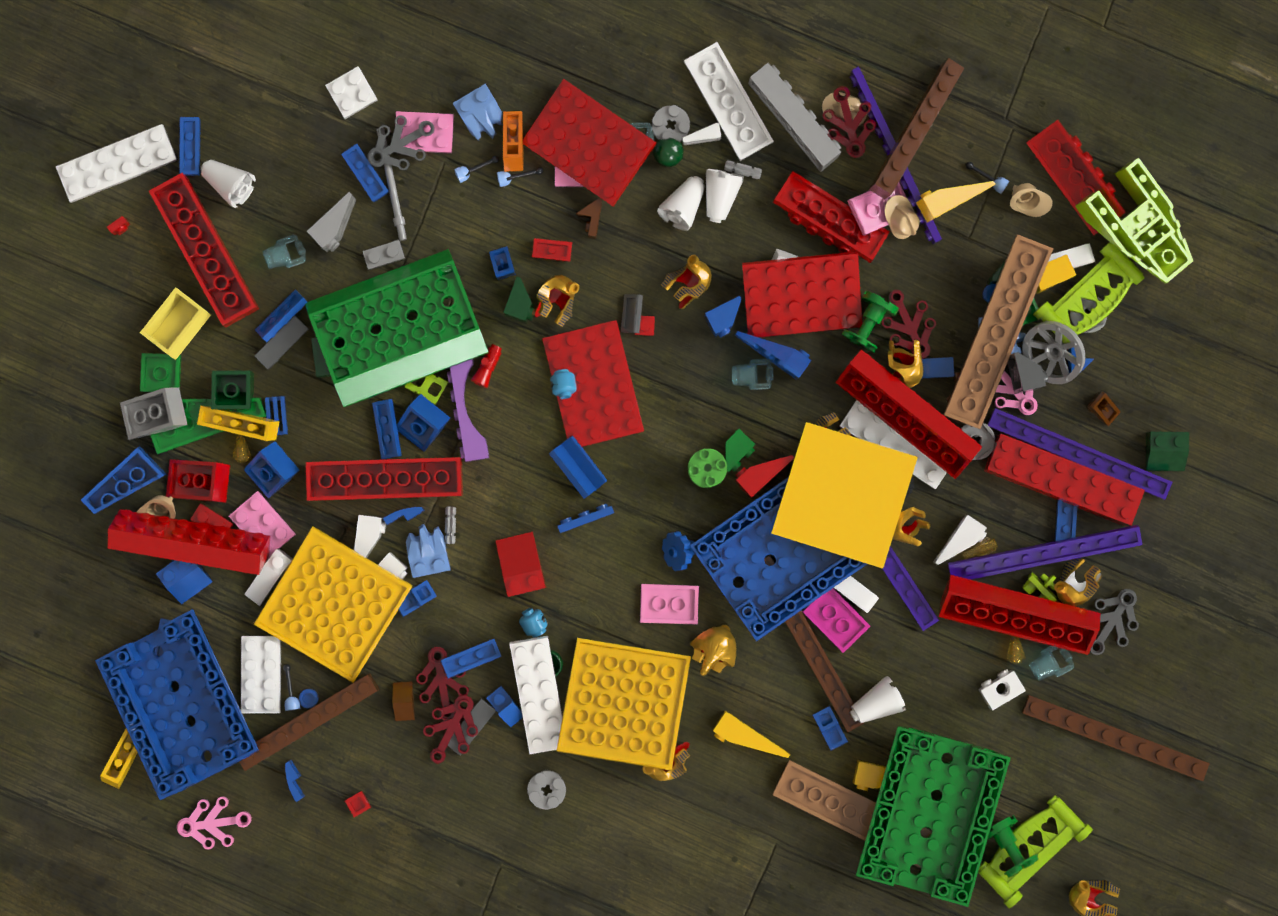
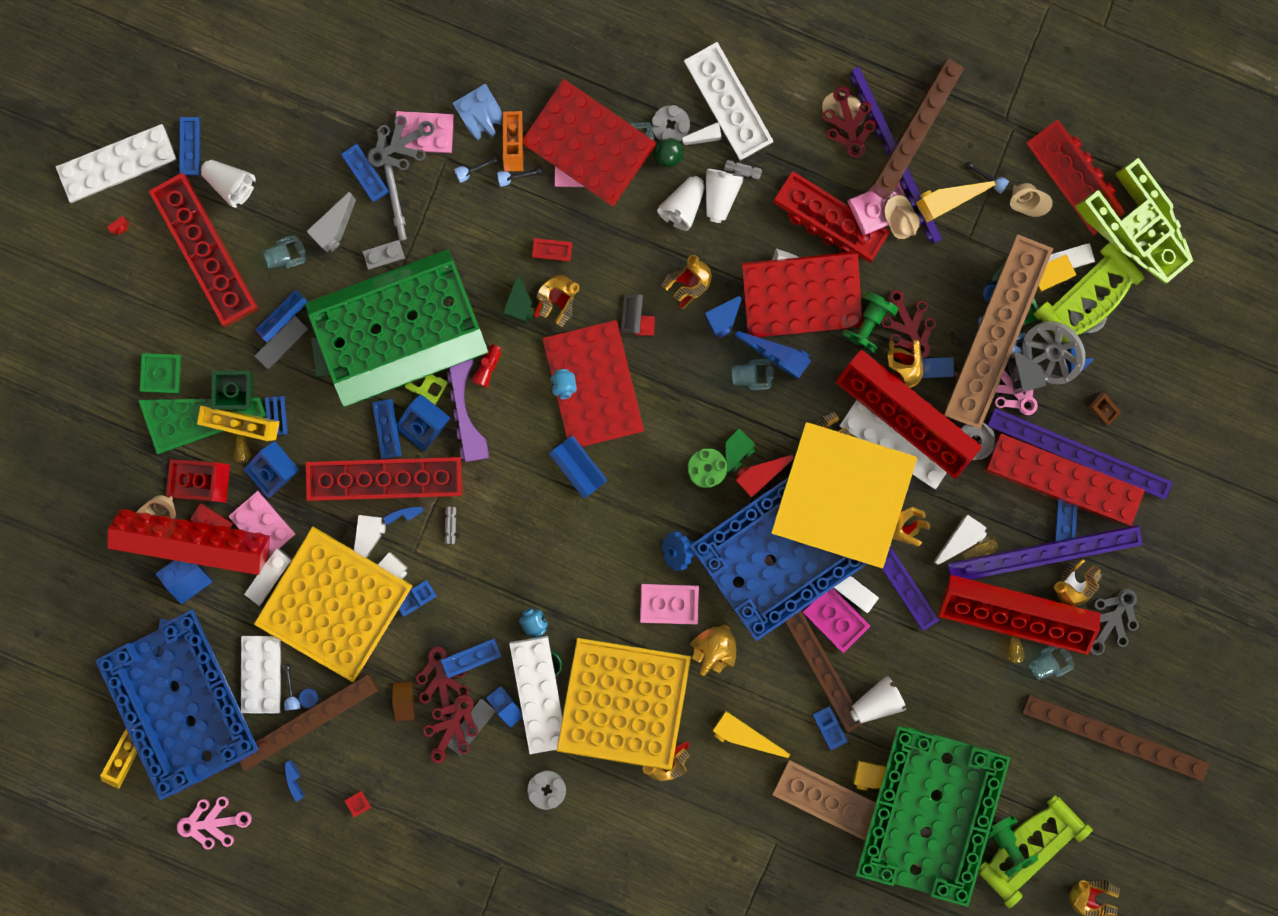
(126, 478): blue wedge -> none
(153, 413): light grey slope -> none
(175, 323): light yellow piece -> none
(351, 92): white plate -> none
(427, 552): medium blue plate -> none
(502, 263): blue slope -> none
(520, 564): red slope -> none
(585, 518): blue plate -> none
(593, 212): reddish brown slope -> none
(794, 116): light grey brick -> none
(1012, 685): white brick -> none
(1034, 582): lime hips -> none
(1166, 451): dark green slope -> none

